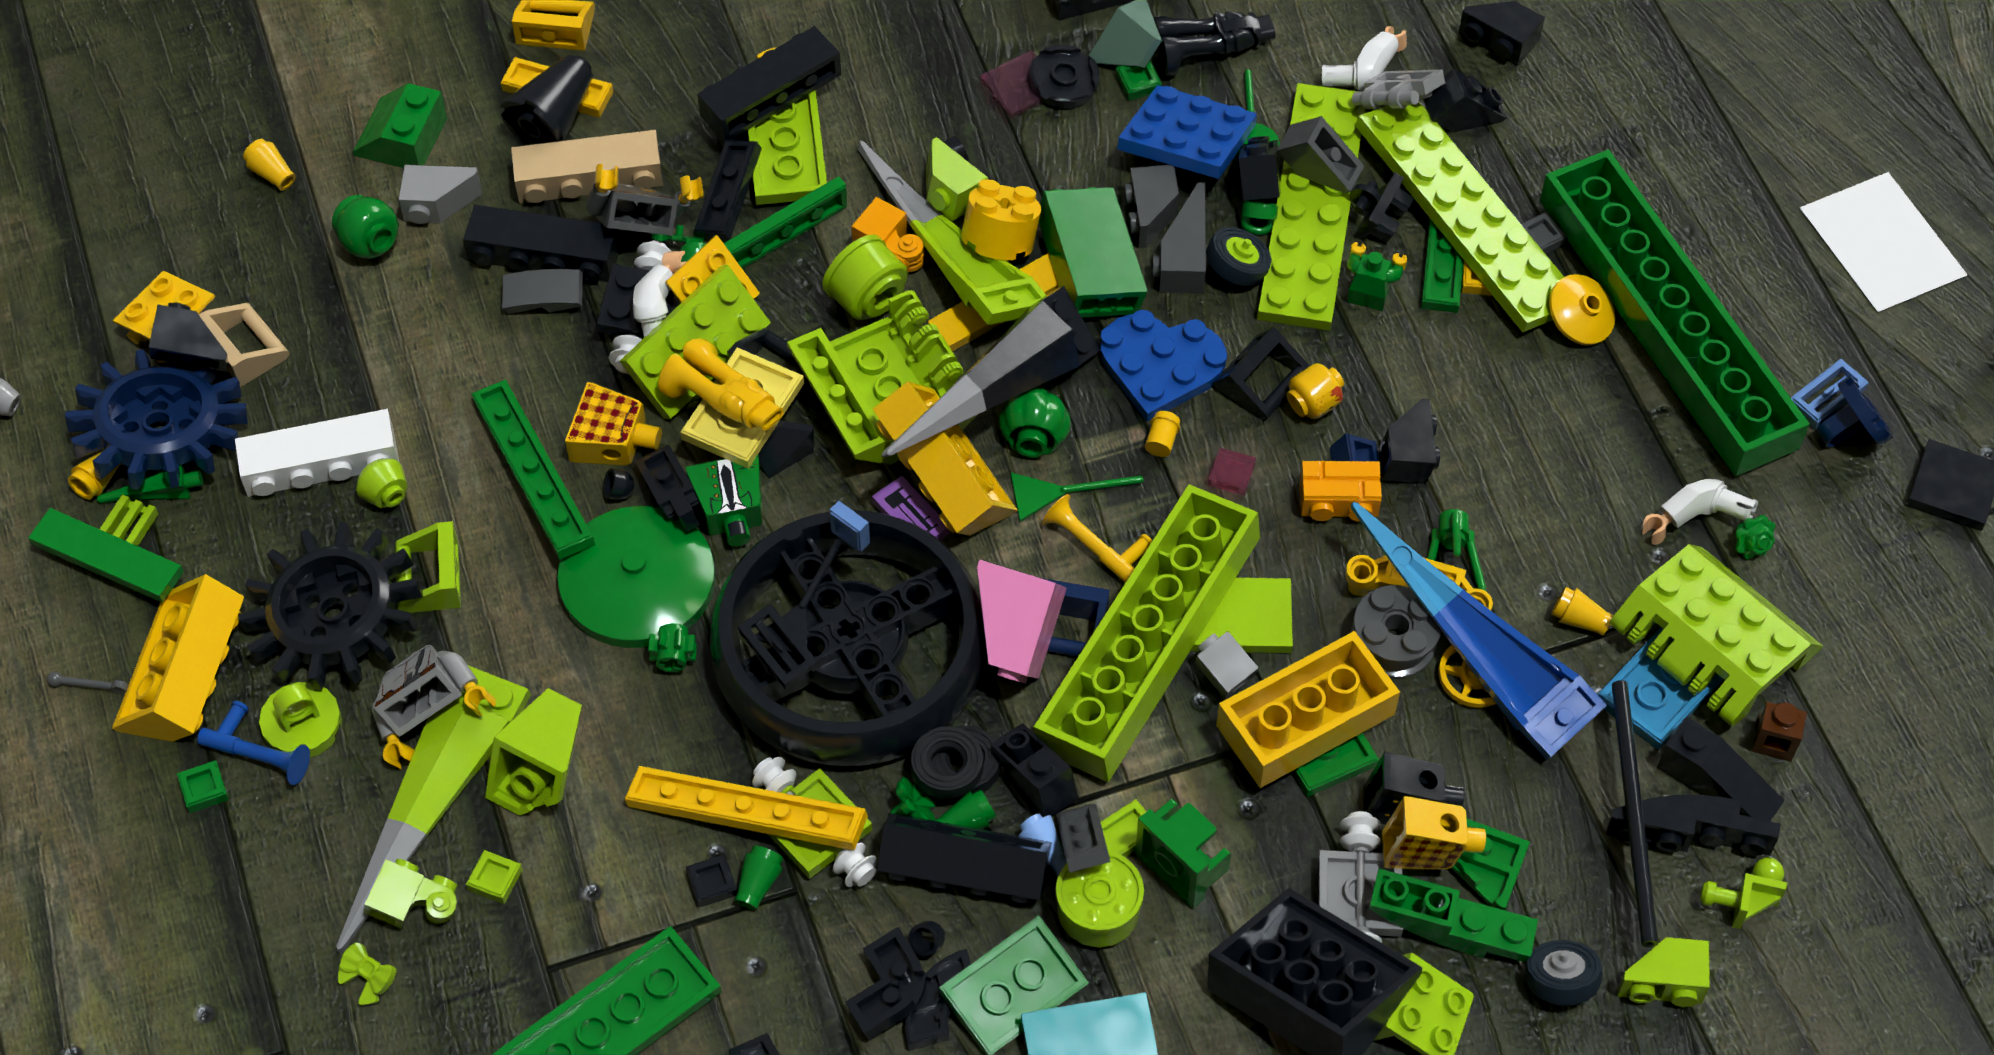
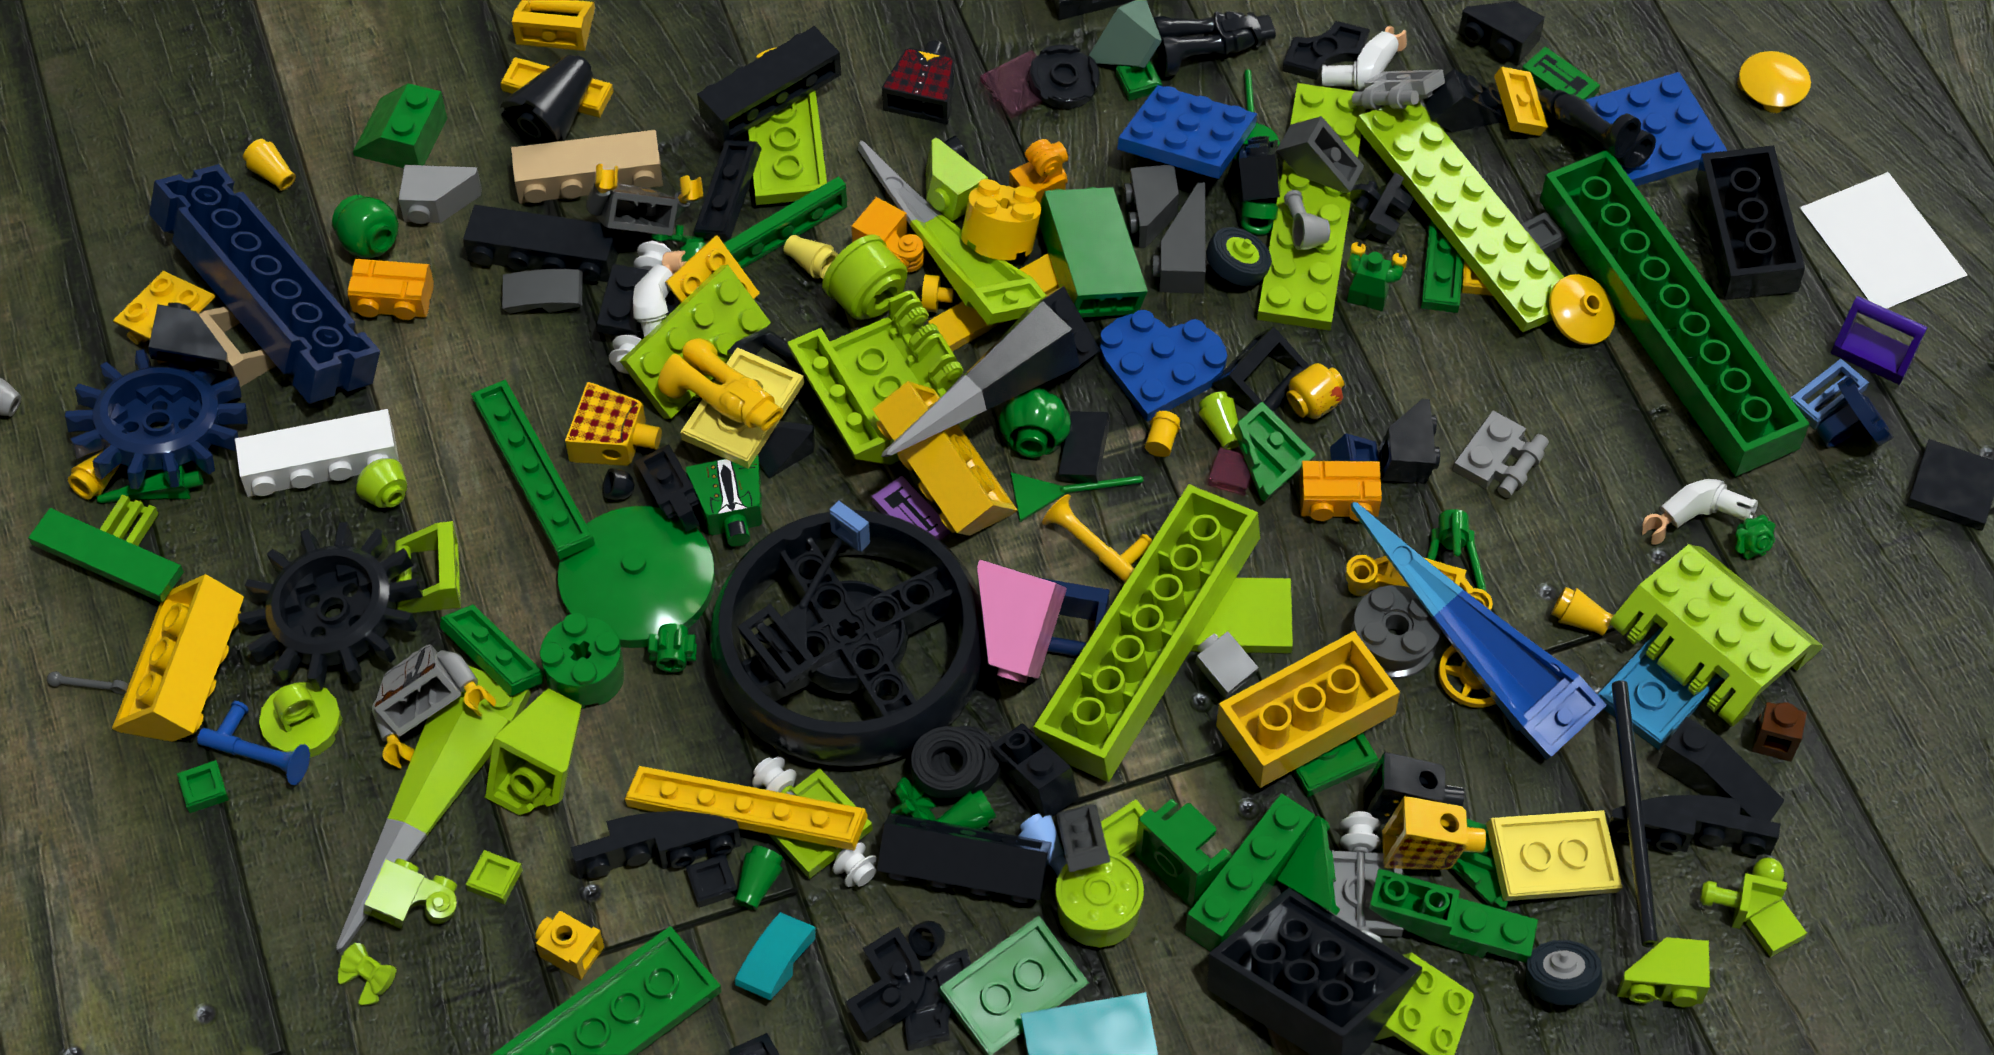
(264, 283): none -> dark blue brick
(390, 288): none -> light orange brick
(491, 650): none -> green tile
(574, 954): none -> yellow brick
(583, 660): none -> green brick
(671, 835): none -> black slope
(773, 955): none -> teal slope
(810, 255): none -> light yellow cone
(921, 84): none -> black torso
(933, 293): none -> yellow tile
(1043, 170): none -> light orange brick
(1084, 447): none -> black tile
(1220, 417): none -> lime cone
(1248, 874): none -> green brick
(1270, 449): none -> green wing
(1307, 229): none -> light grey bar
(1312, 868): none -> green tile
(1339, 44): none -> black tile
(1490, 449): none -> light grey plate
(1520, 101): none -> yellow plate
(1553, 855): none -> light yellow tile
(1557, 74): none -> green tile
(1622, 138): none -> black piece
(1672, 116): none -> blue plate
(1750, 222): none -> black brick
(1774, 80): none -> yellow dish
(1776, 928): none -> lime tile
(1874, 350): none -> dark purple tile

